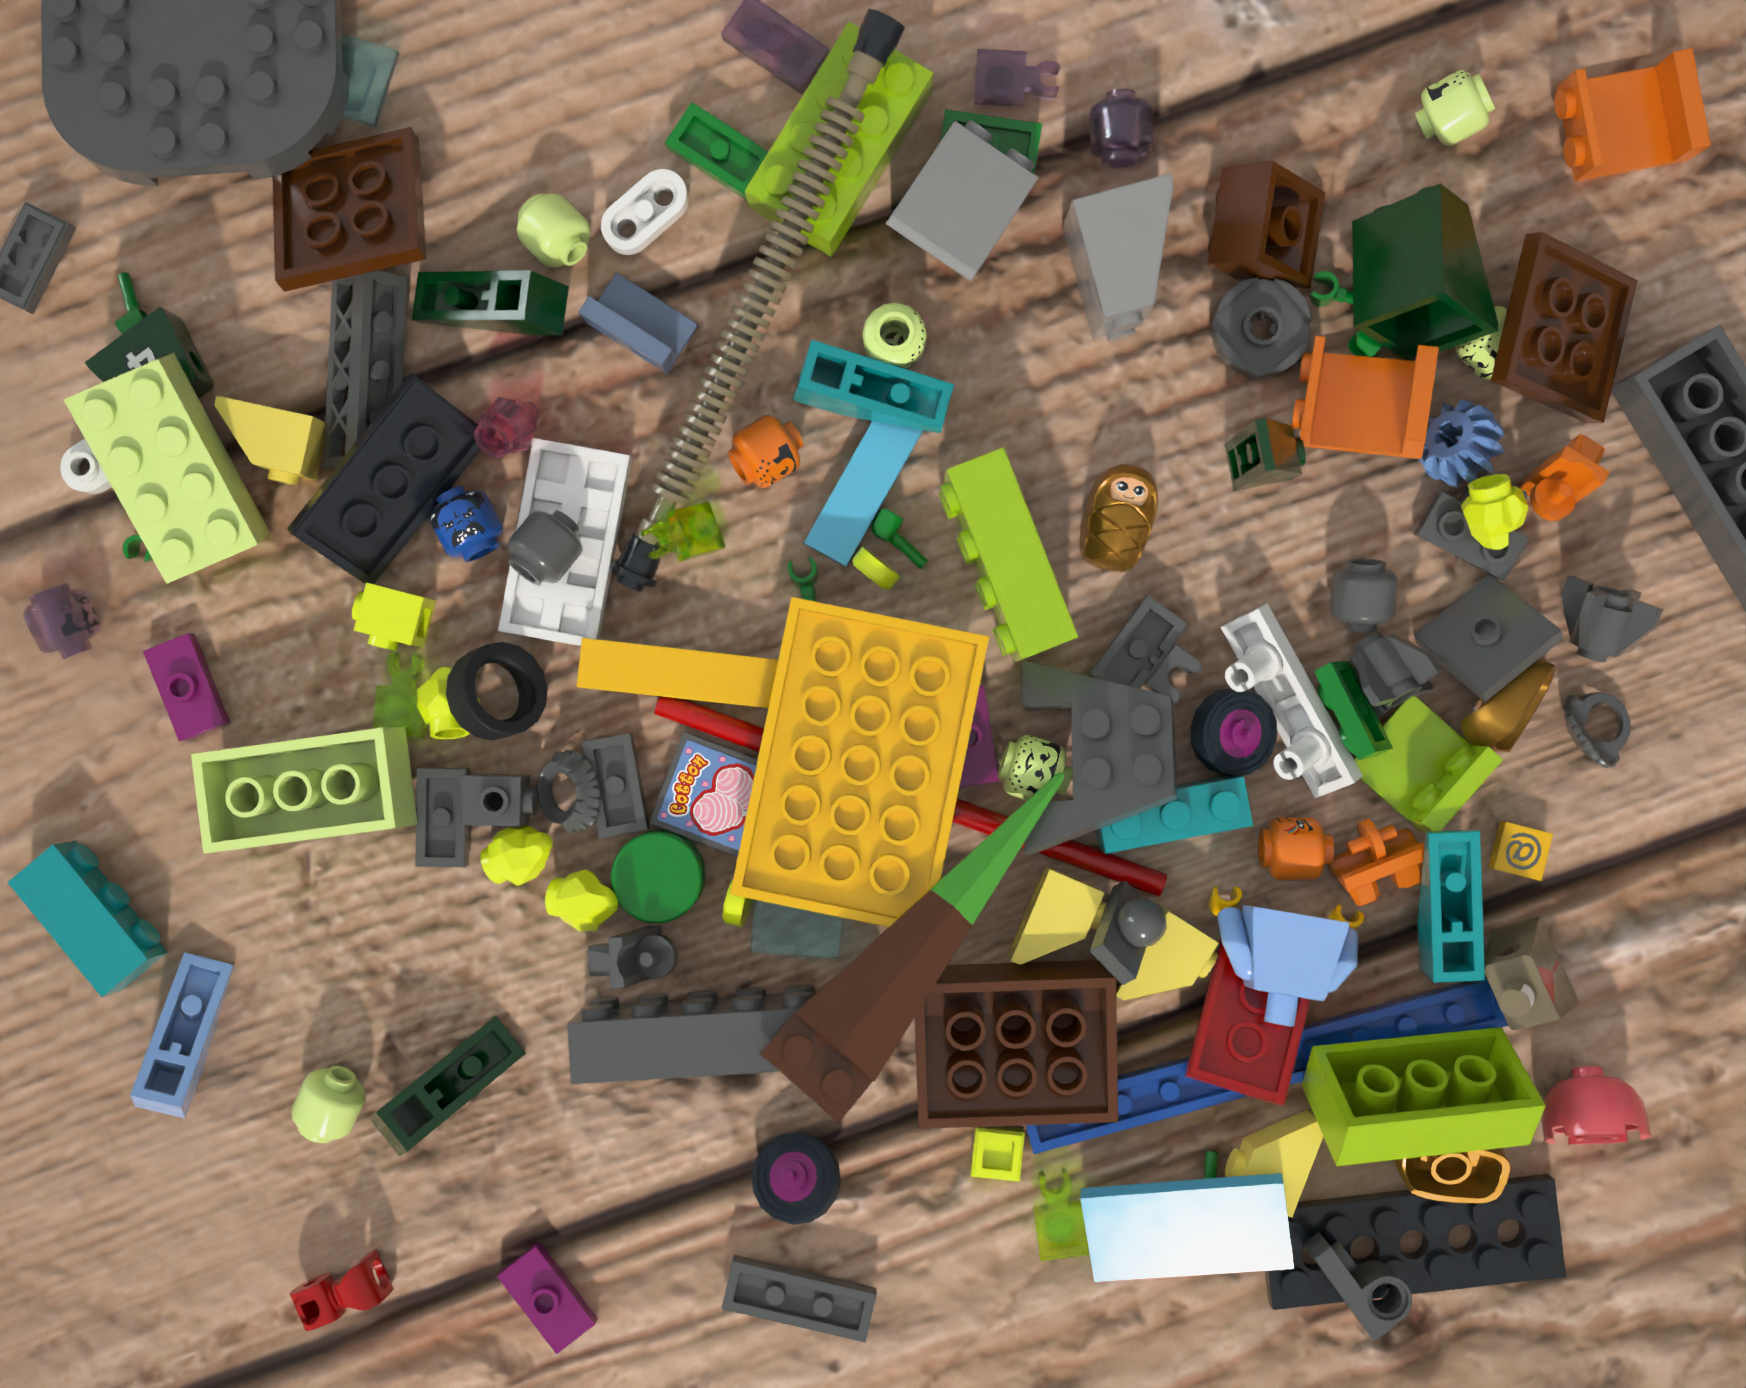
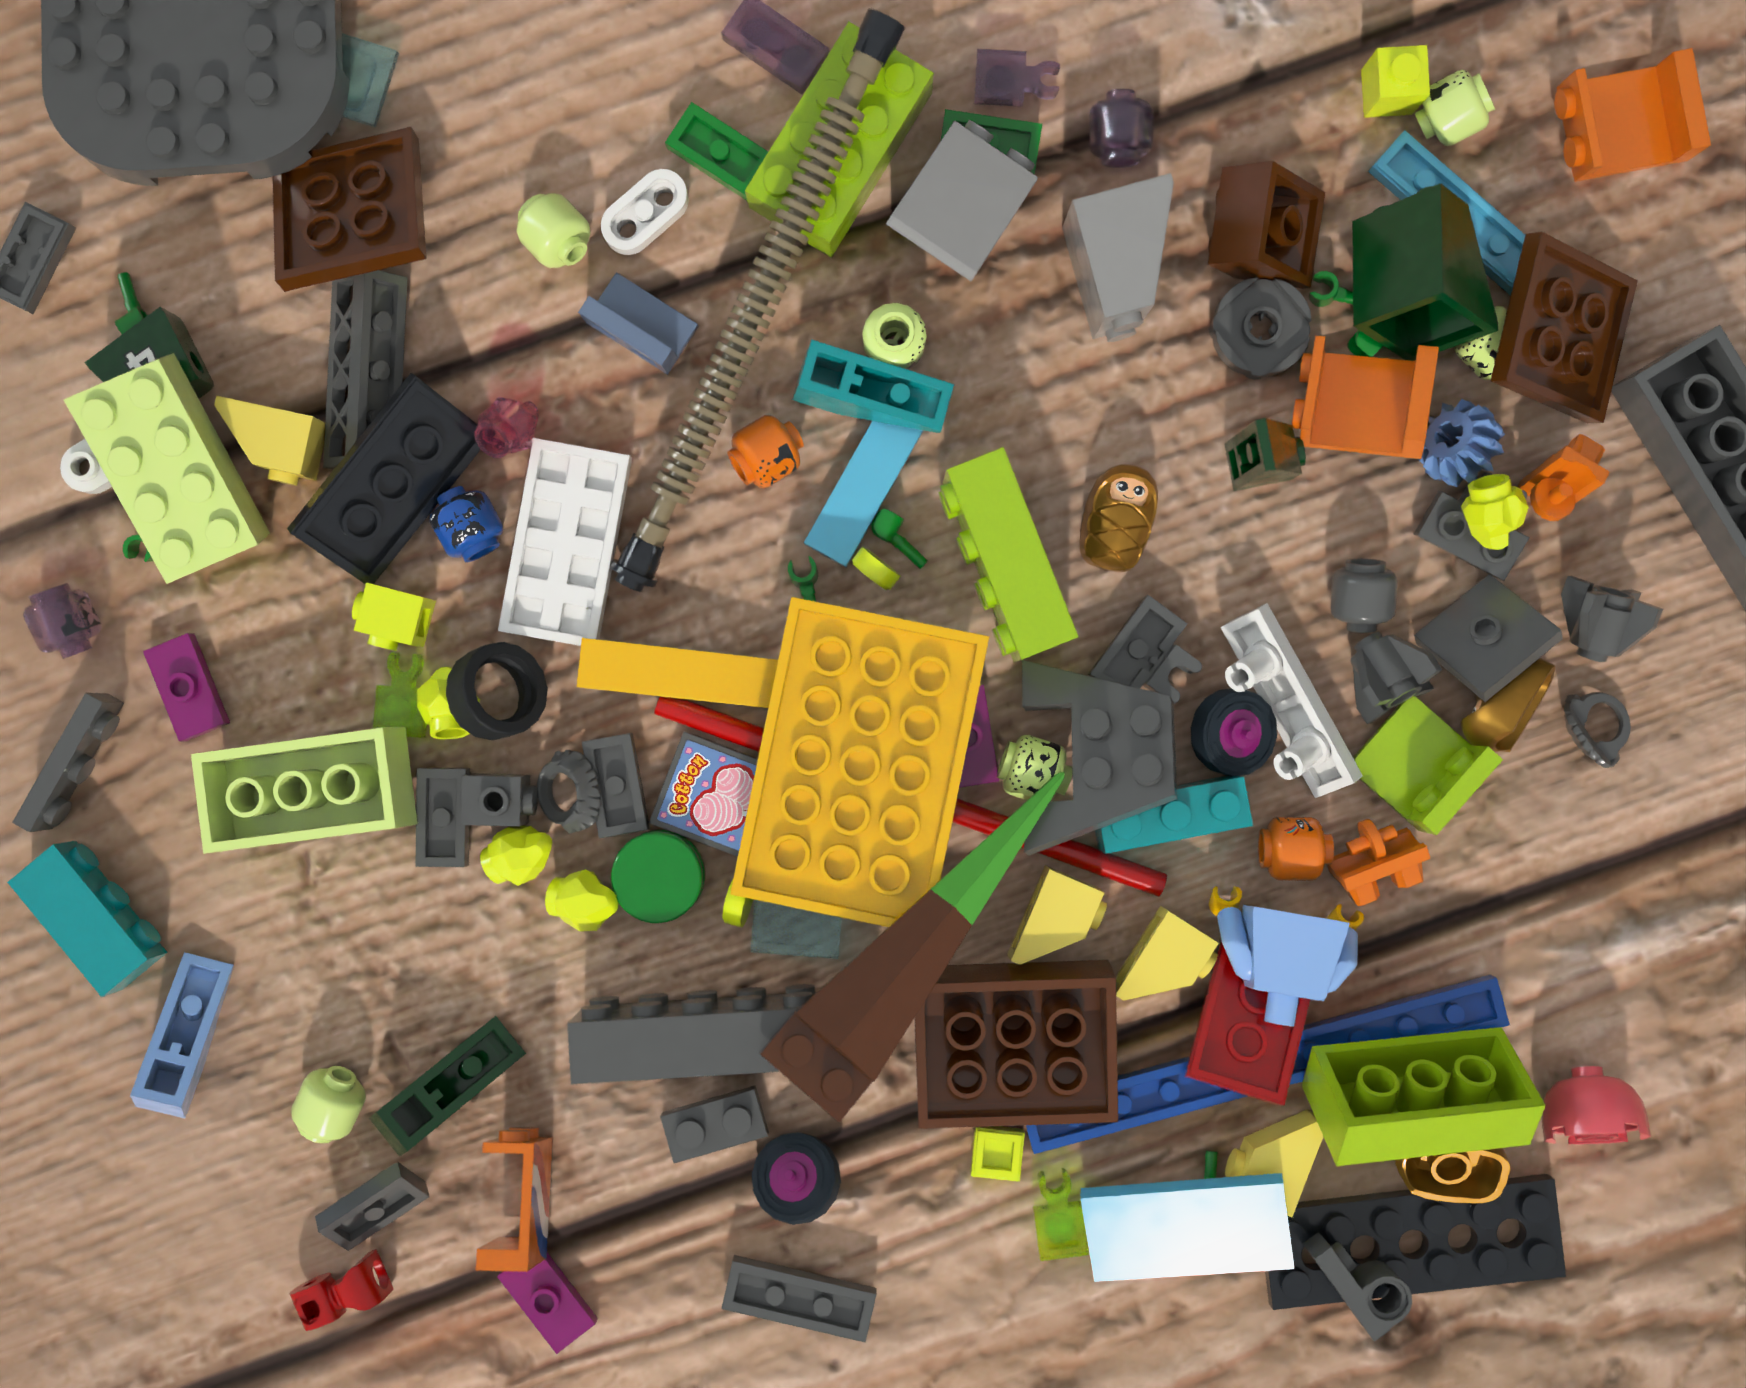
(69, 762): none -> dark grey plate
(372, 1206): none -> dark grey plate
(492, 301): dark green slope -> none
(530, 1247): none -> orange panel
(544, 547): dark grey head -> none
(633, 956): dark grey hips -> none
(689, 532): clear neon green plate -> none
(714, 1124): none -> dark grey plate
(1126, 931): dark grey tile -> none
(1359, 724): green plate -> none
(1395, 81): none -> neon yellow brick
(1411, 167): none -> medium azure tile
(1451, 907): teal slope -> none
(1520, 850): yellow tile -> none
(1531, 981): dark tan torso -> none

